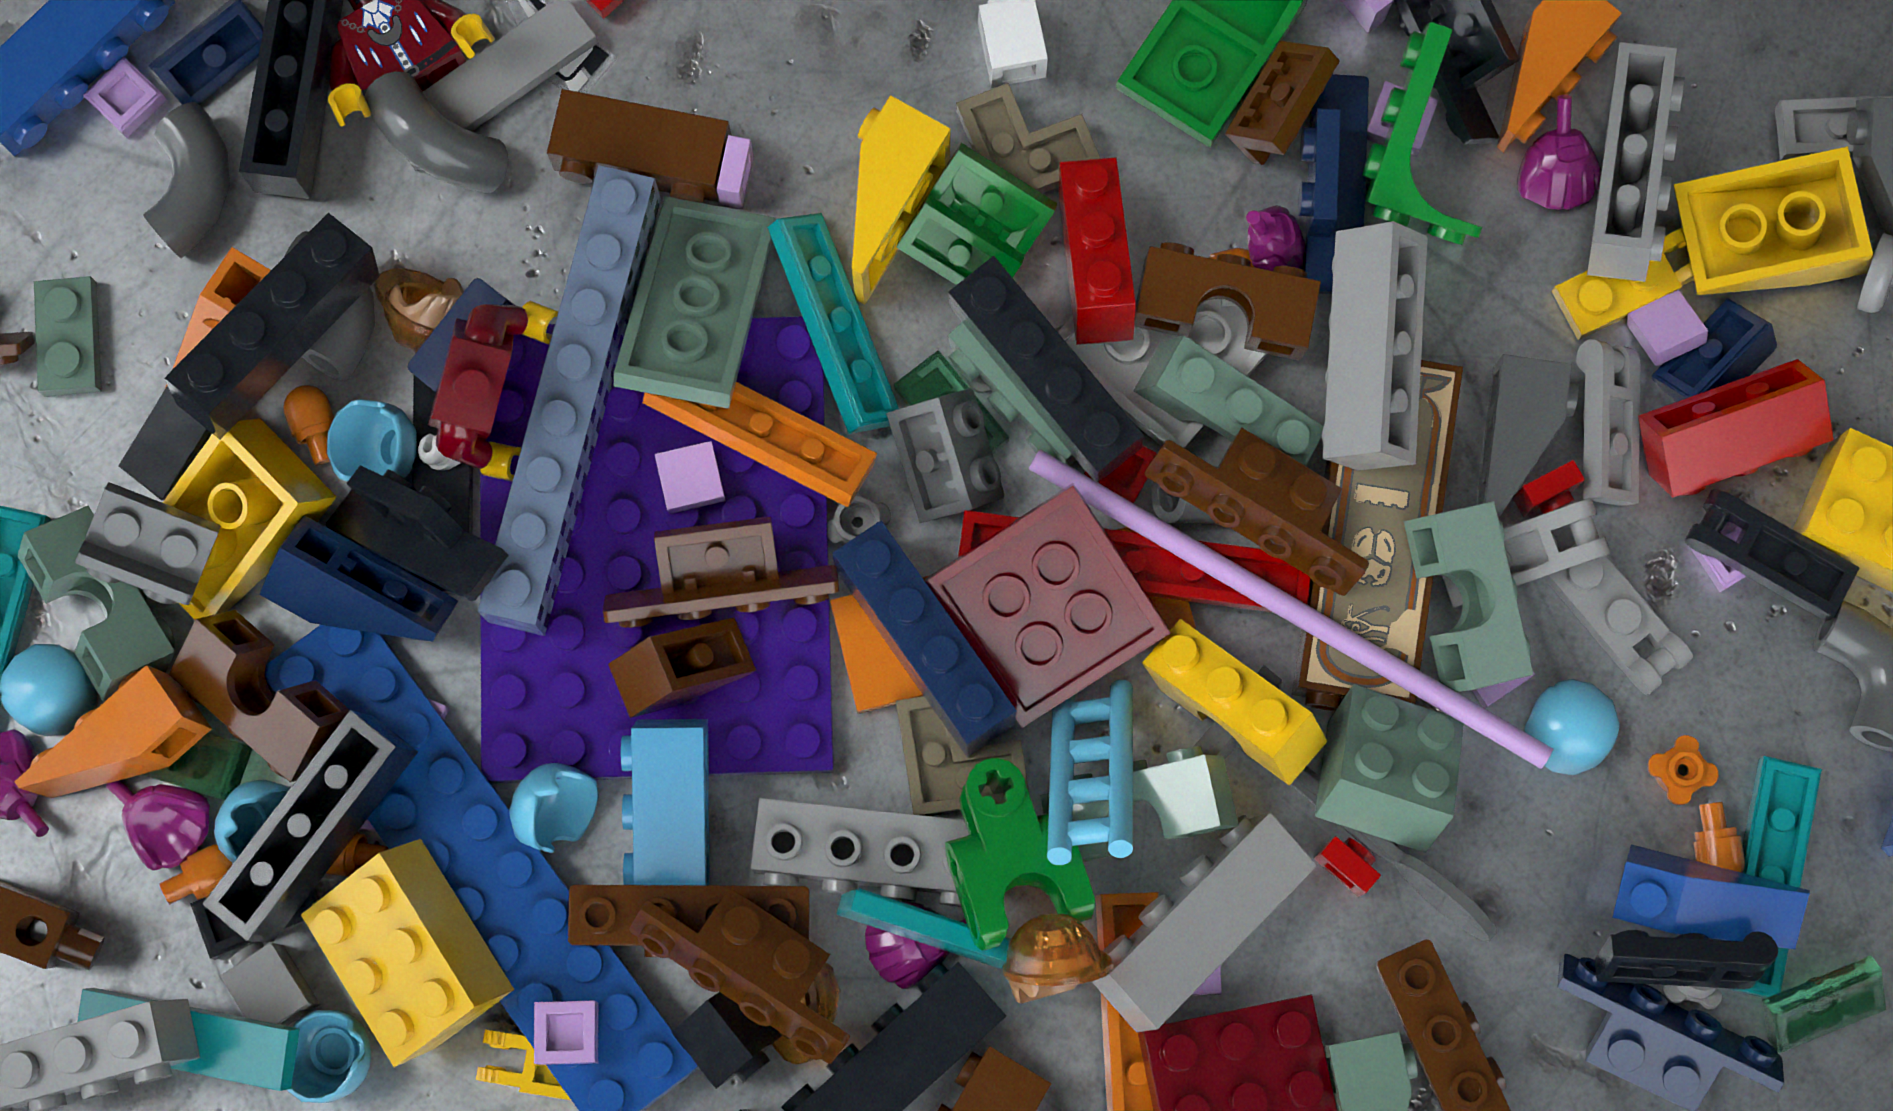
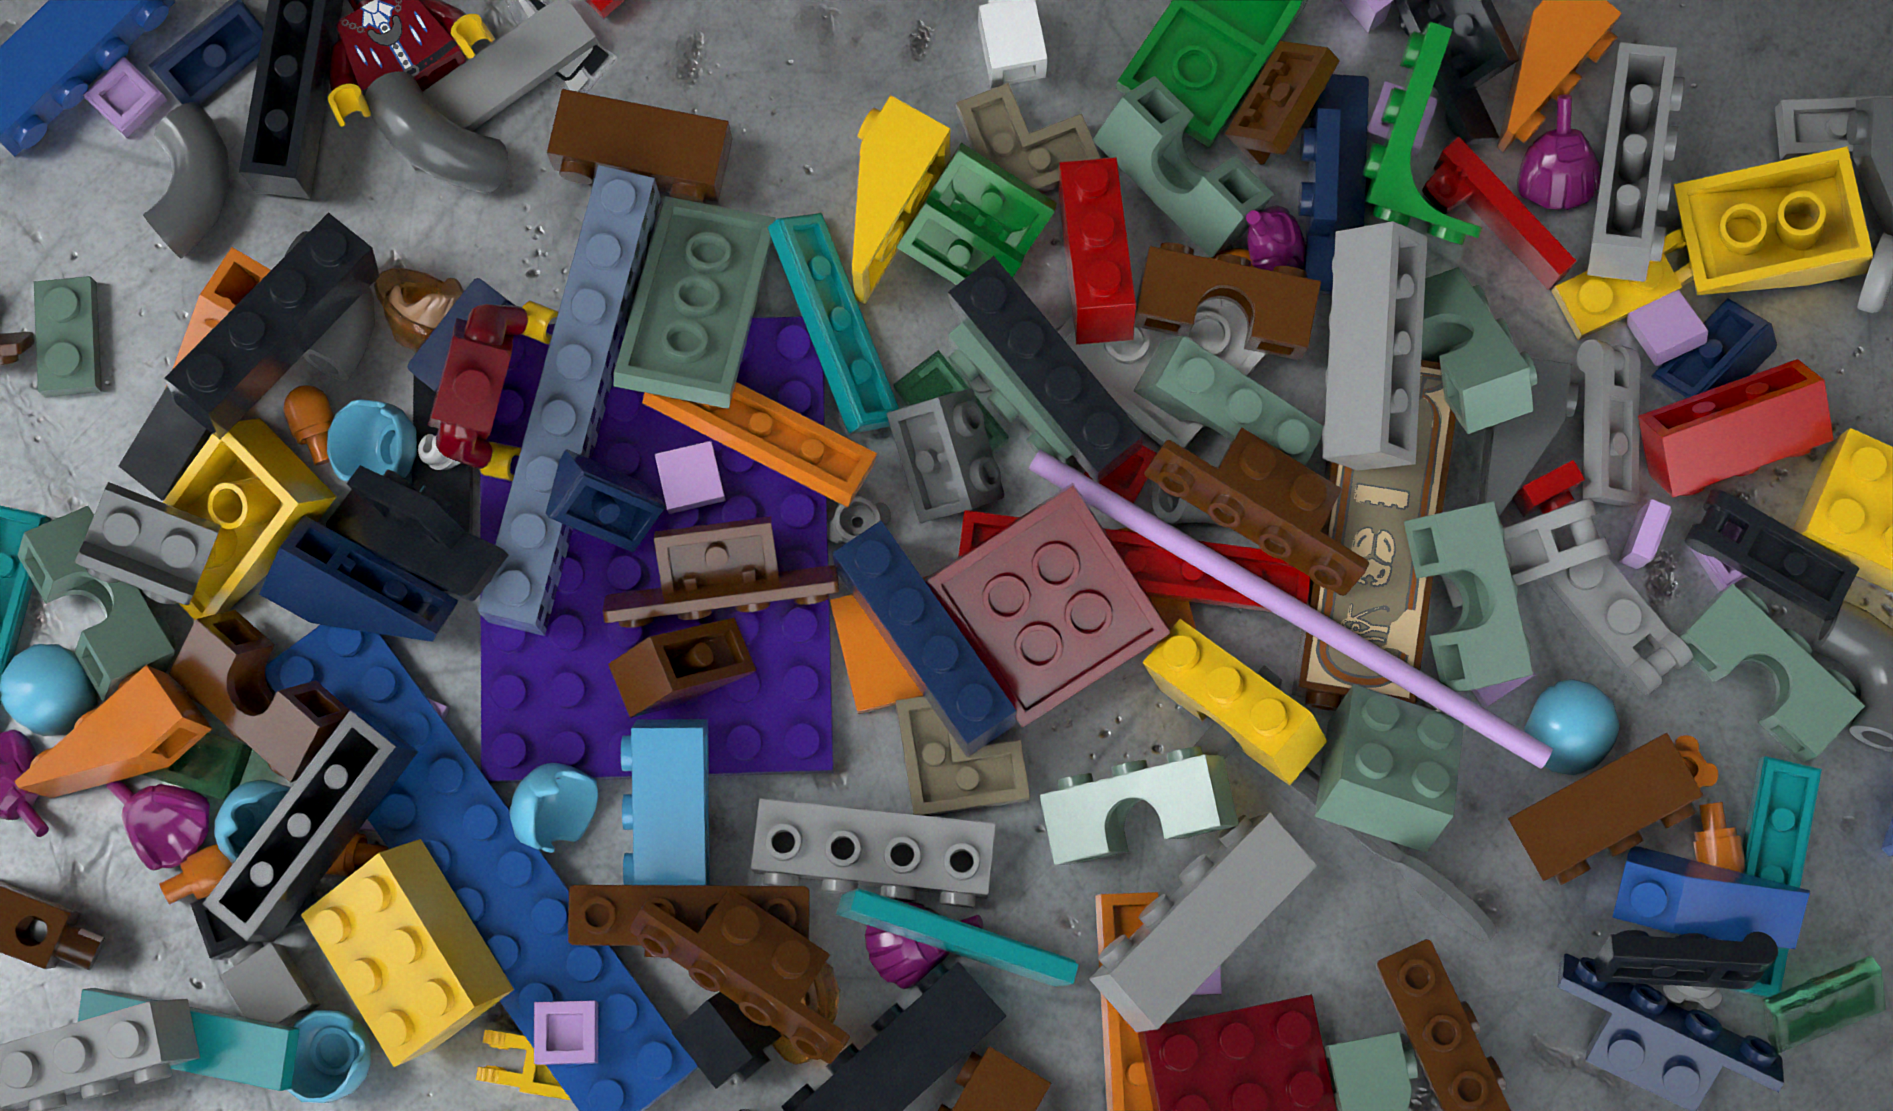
(602, 501): none -> dark blue slope
(735, 172): lavender tile -> none
(1006, 851): green piece -> none
(1052, 957): clear orange piece -> none
(1116, 787): medium azure bar -> none
(1148, 144): none -> sand green arch
(1349, 864): red plate -> none
(1465, 178): none -> red hinge
(1480, 366): none -> sand green arch
(1607, 810): none -> reddish brown brick
(1645, 534): none -> lavender tile
(1809, 701): none -> sand green arch

